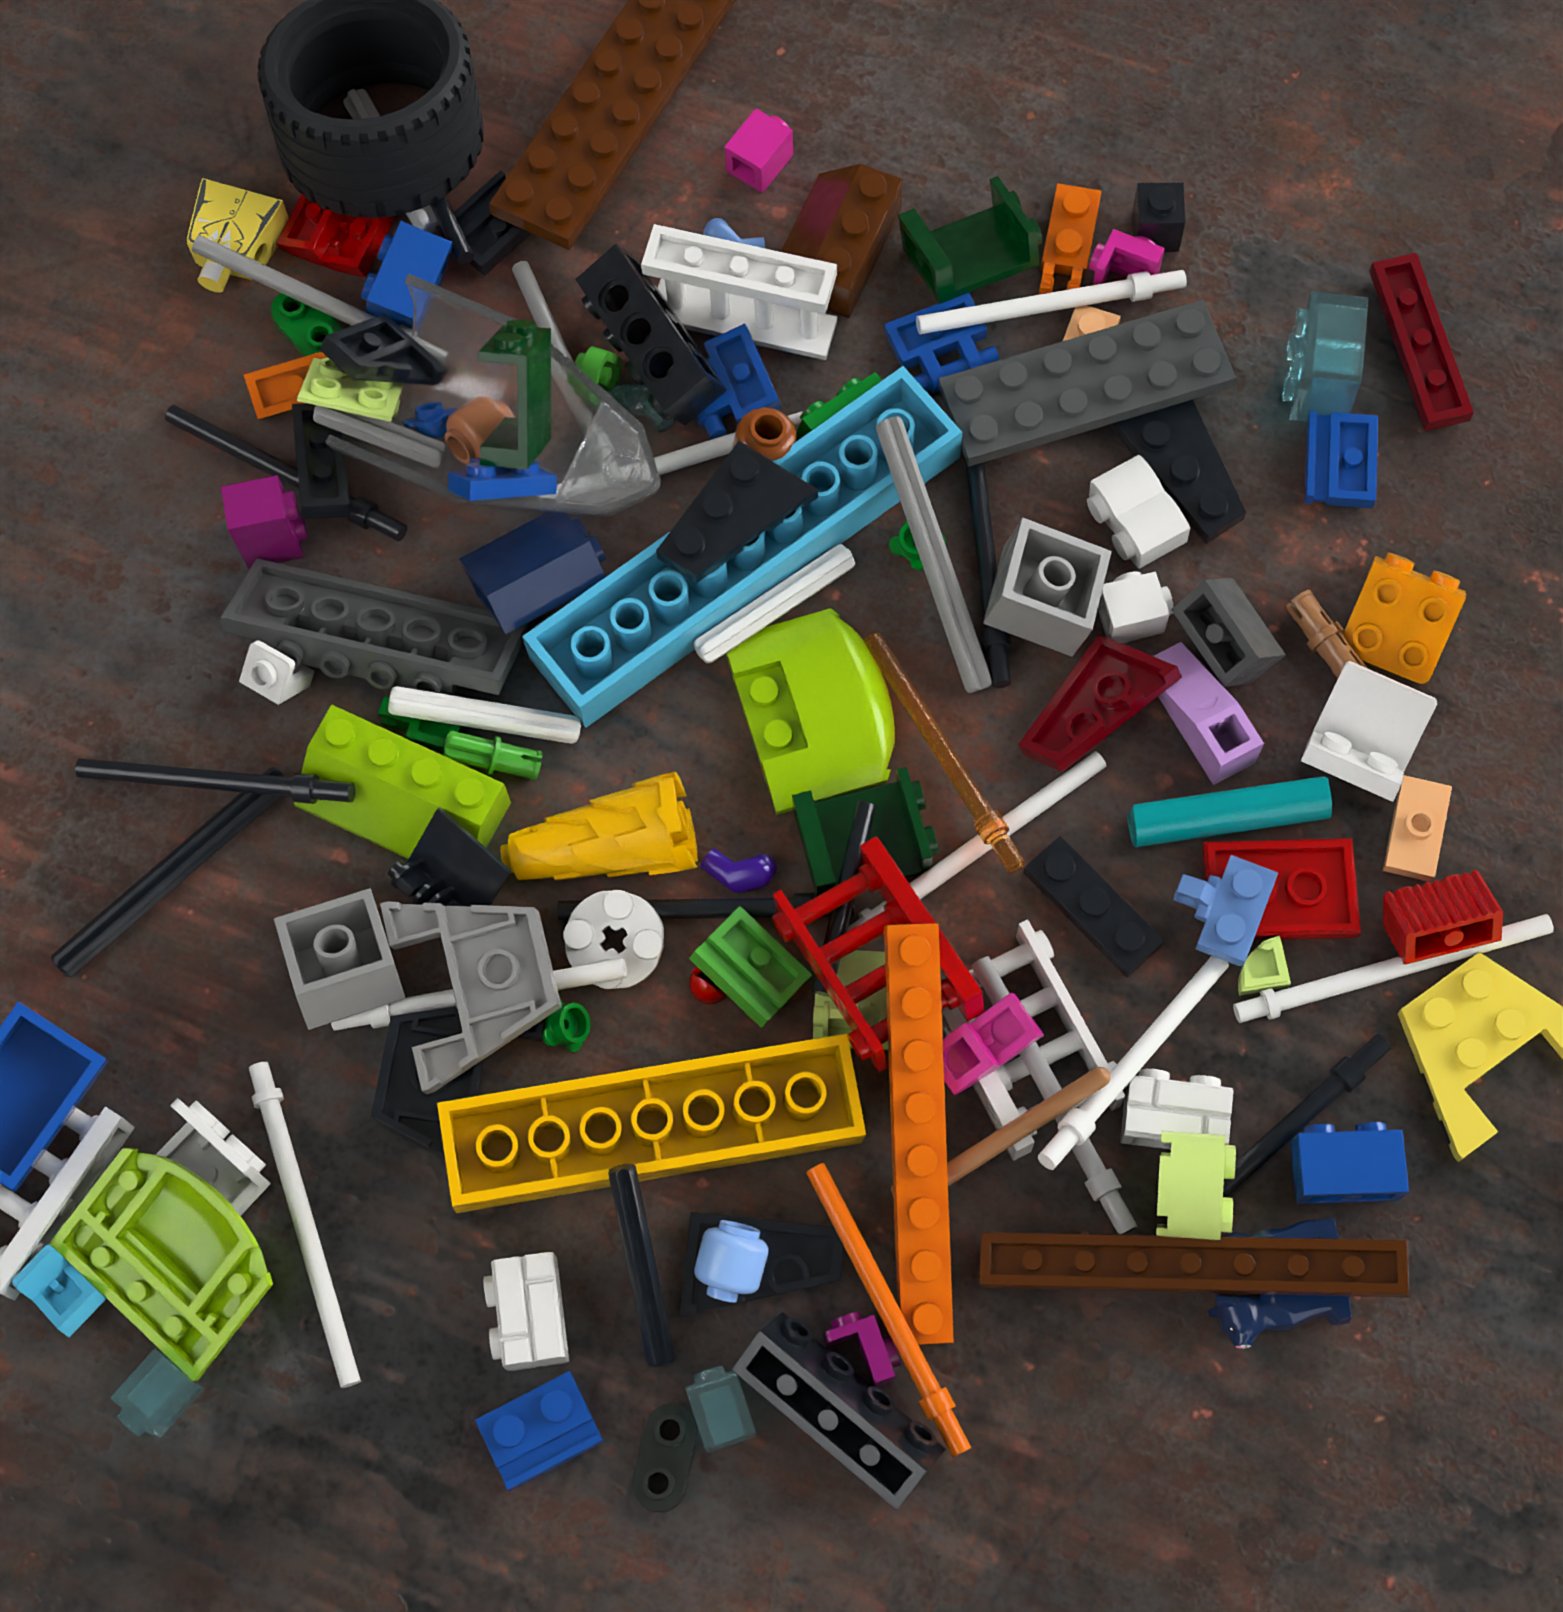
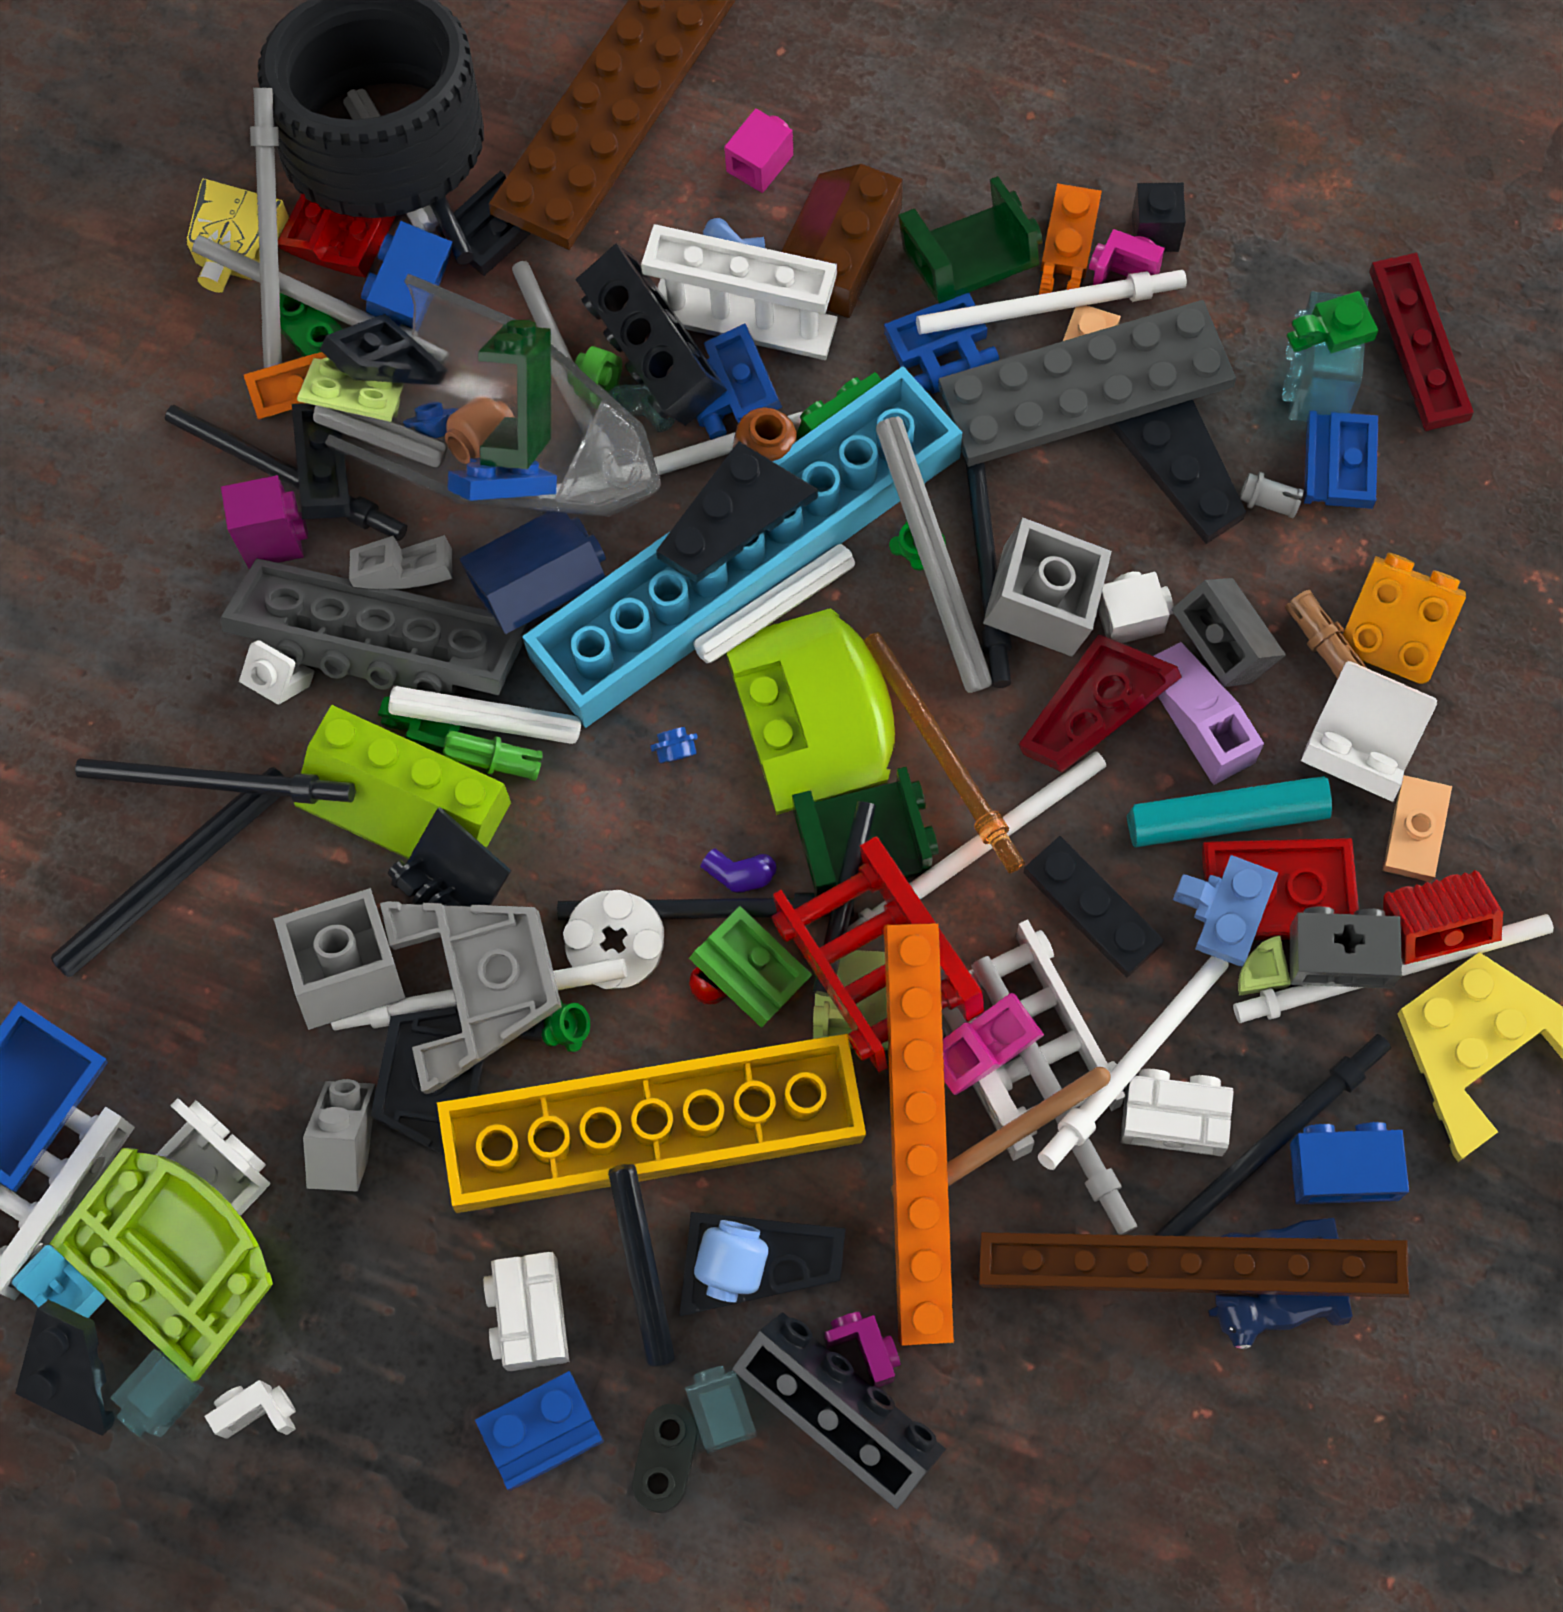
(64, 1368): none -> black wing
(241, 1407): none -> white bracket
(264, 138): none -> light grey bar
(268, 1101): white bar -> none
(339, 1136): none -> light grey slope
(390, 567): none -> light grey slope
(612, 836): yellow cone -> none
(674, 745): none -> blue plate
(935, 1402): orange bar -> none
(1138, 512): white brick -> none
(1193, 1186): yellowish green brick -> none
(1270, 495): none -> light grey pin
(1323, 962): none -> dark grey brick
(1337, 322): none -> green plate

